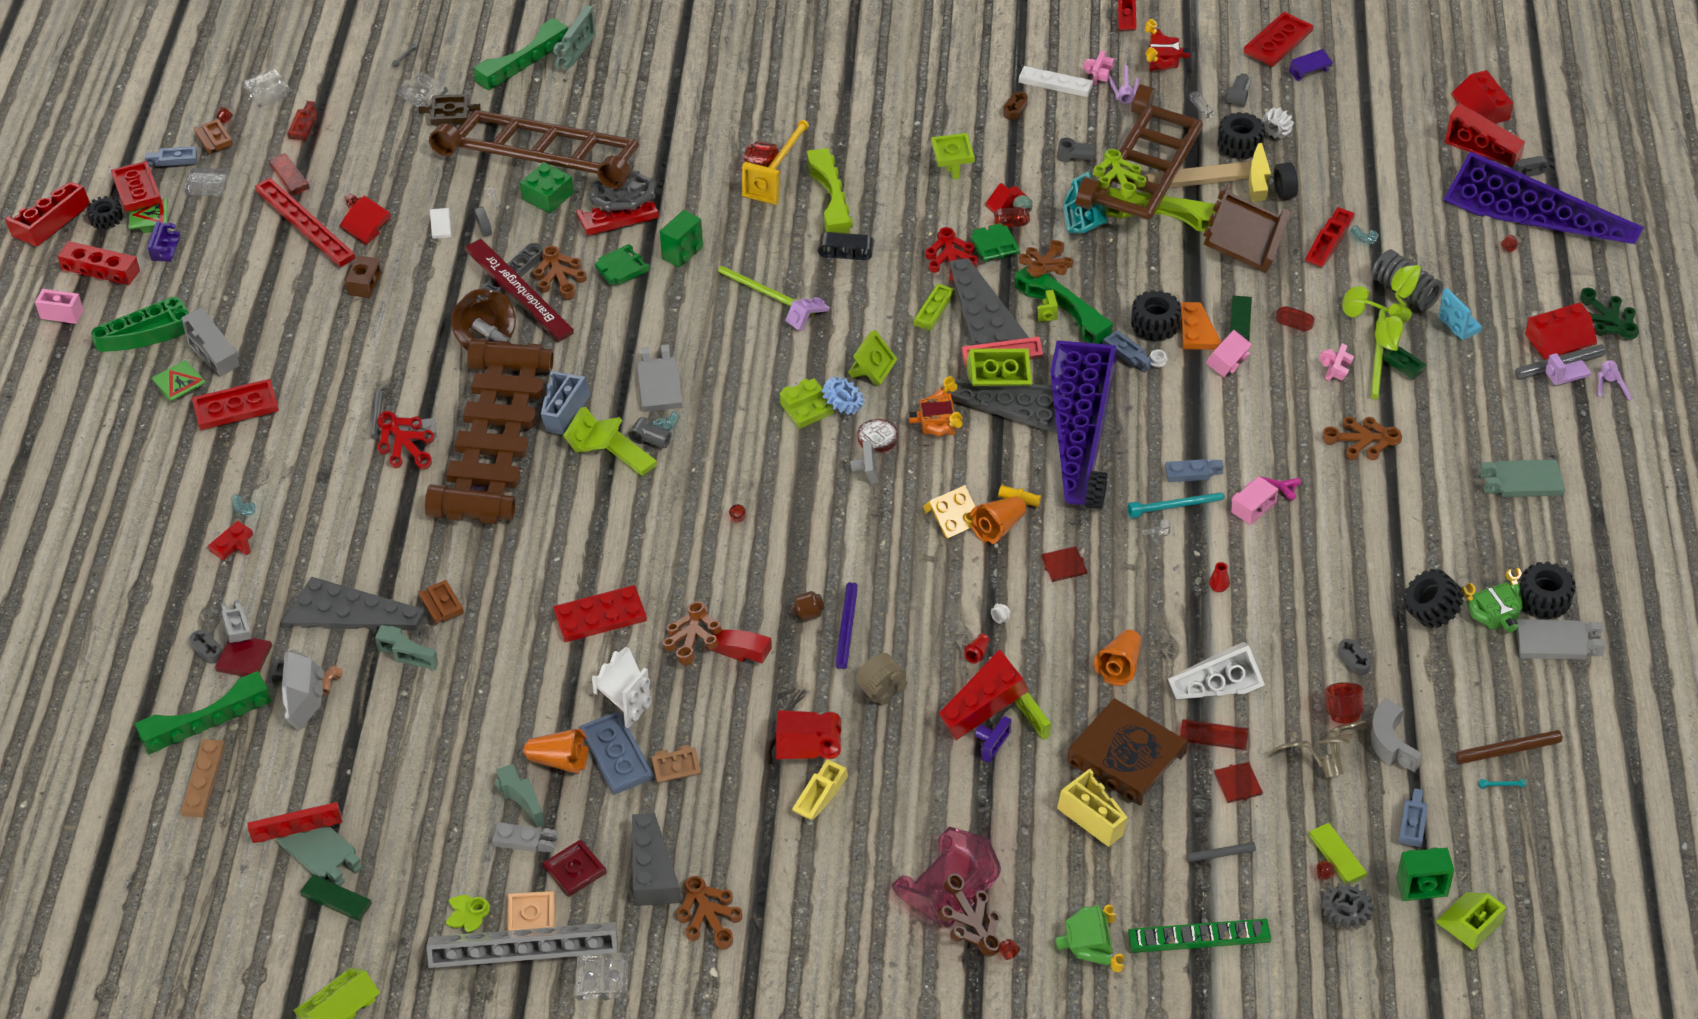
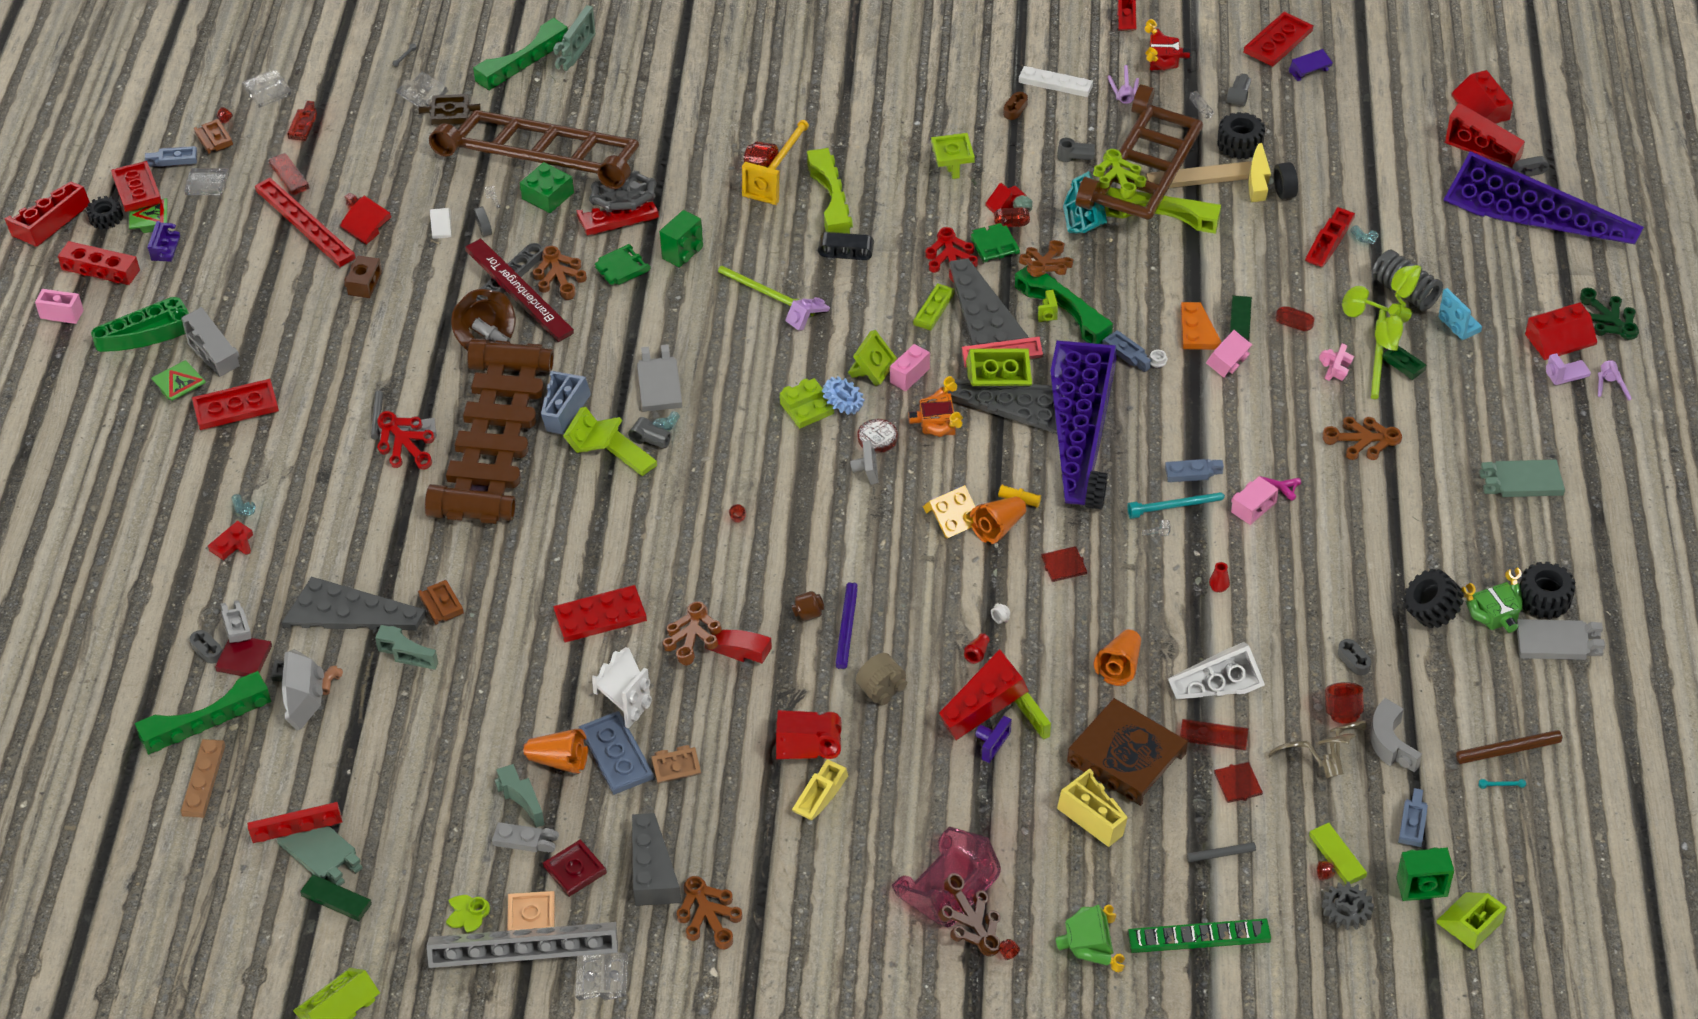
(909, 367): none -> bright pink brick
(1099, 68): bright pink hips -> none
(1156, 315): black tyre -> none
(1245, 230): reddish brown panel -> none
(1277, 123): white gear -> none
(1510, 243): clear red hinge -> none
(1540, 367): dark grey axle -> none

